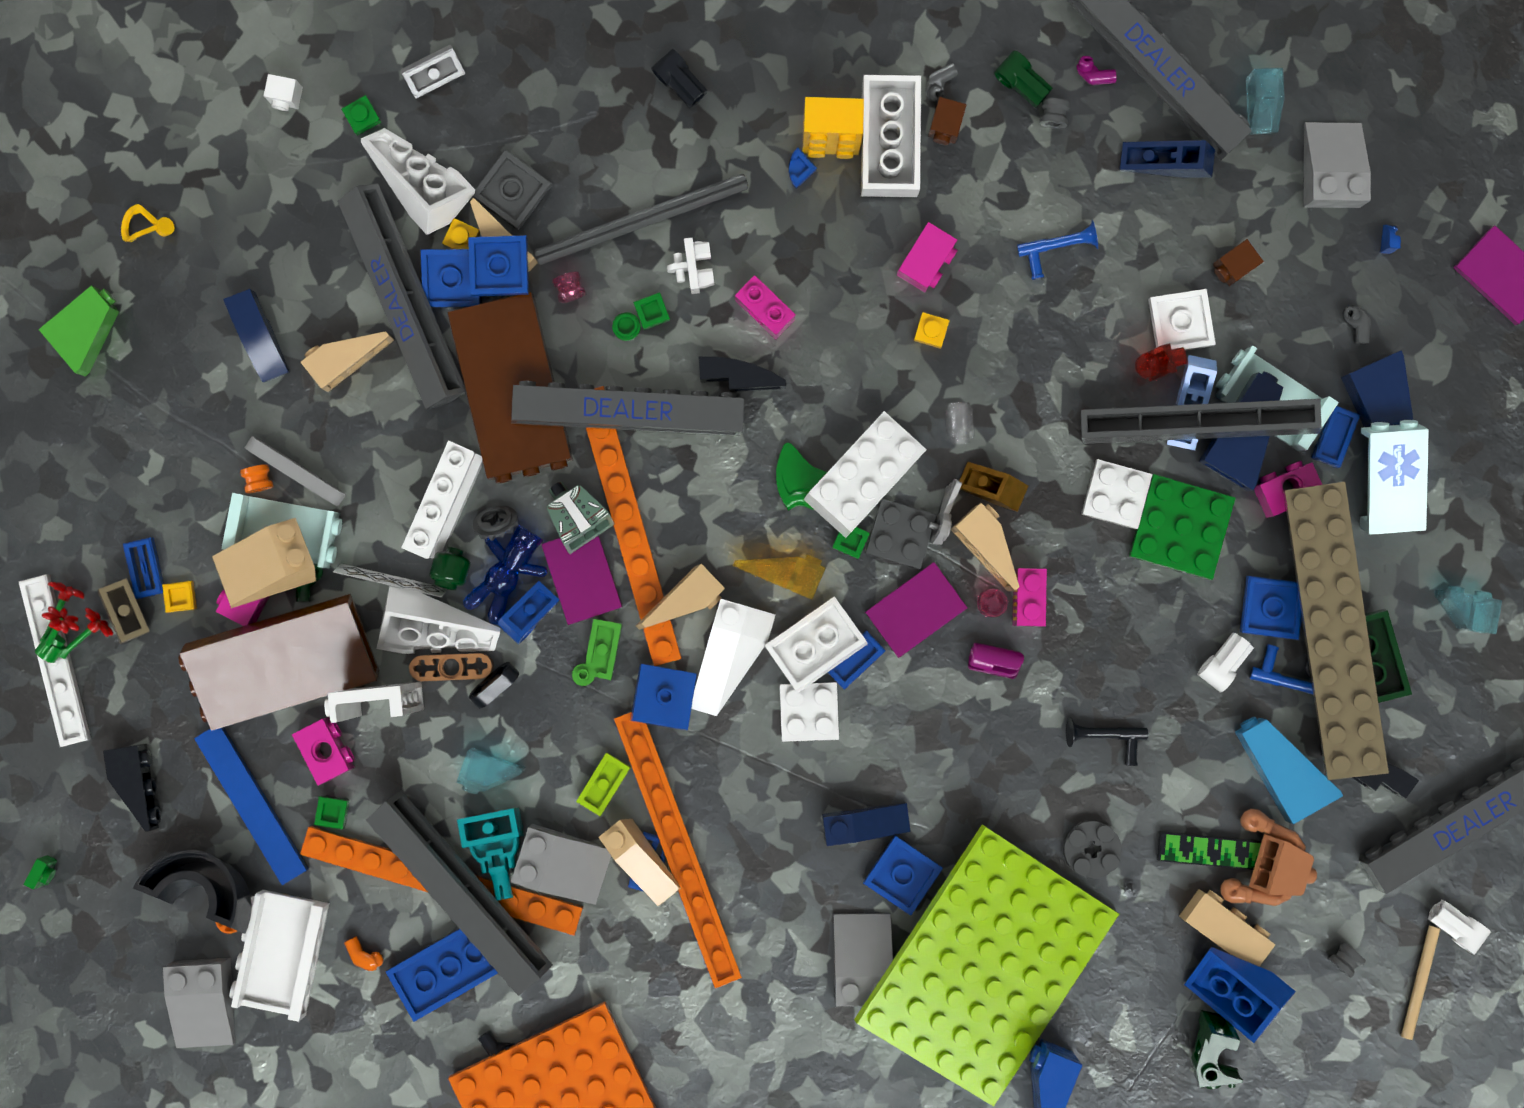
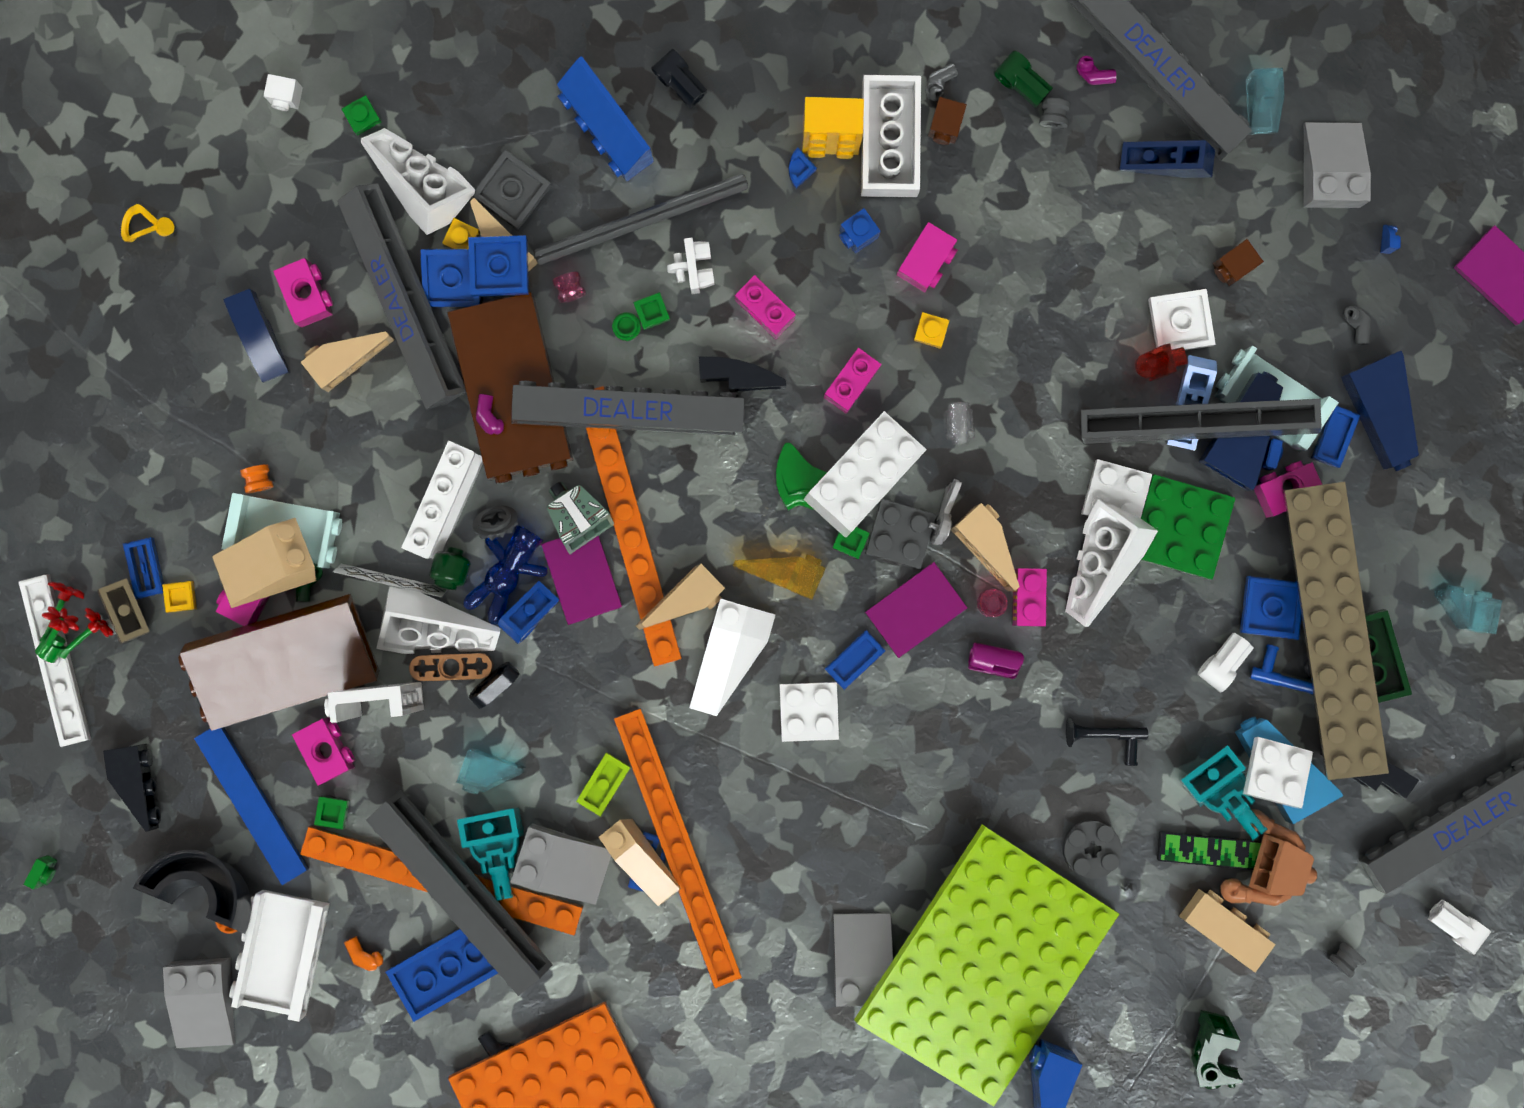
(82, 328): bright green slope -> none
(291, 281): none -> dark pink brick
(295, 471): light grey beam -> none
(432, 71): light grey slope -> none
(486, 418): none -> magenta arm
(600, 653): bright green hinge -> none
(604, 120): none -> blue slope
(663, 697): blue plate -> none
(816, 644): white plate -> none
(852, 380): none -> dark pink brick
(859, 231): none -> blue brick
(865, 824): dark blue slope -> none
(902, 875): blue plate -> none
(993, 486): pearl gold slope -> none
(1033, 248): blue piece -> none
(1110, 552): none -> white wedge
(1220, 787): none -> teal brick
(1239, 991): blue slope -> none
(1273, 454): none -> blue tile
(1278, 772): none -> white plate
(1396, 477): light aqua panel -> none
(1420, 982): tan bar -> none

